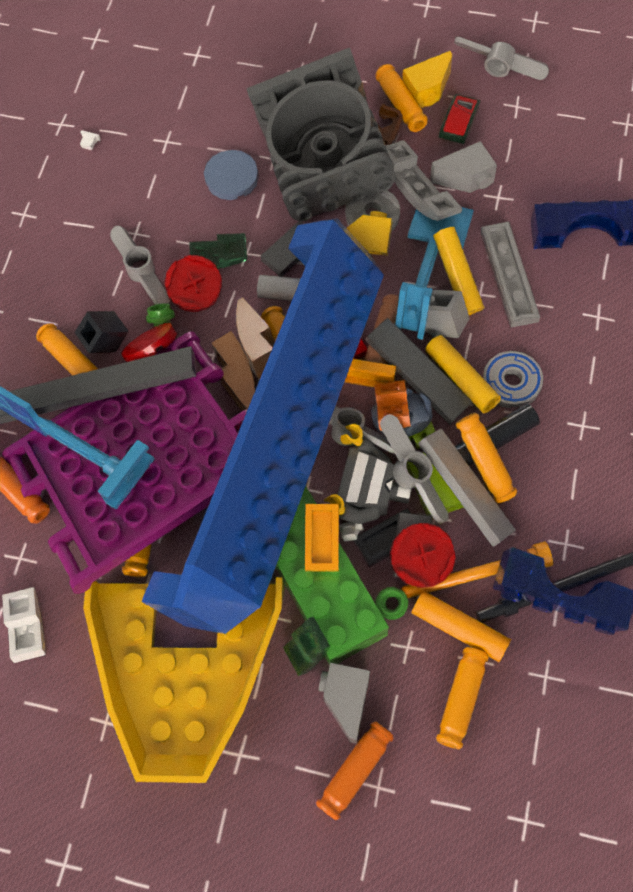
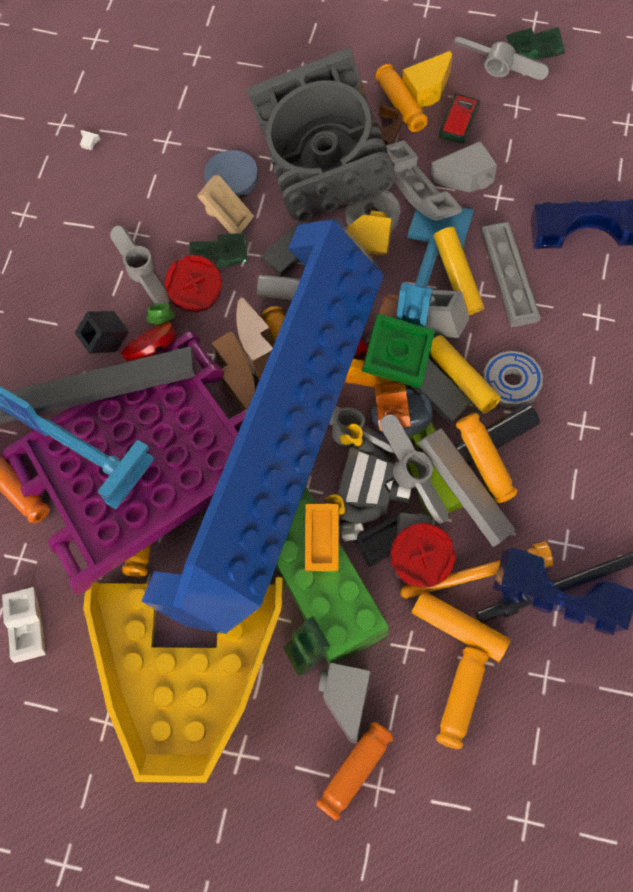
(64, 350): light orange axle -> none
(225, 205): none -> tan tile
(392, 592): bright green plate -> none
(398, 350): none -> green tile
(537, 45): none -> clear green slope

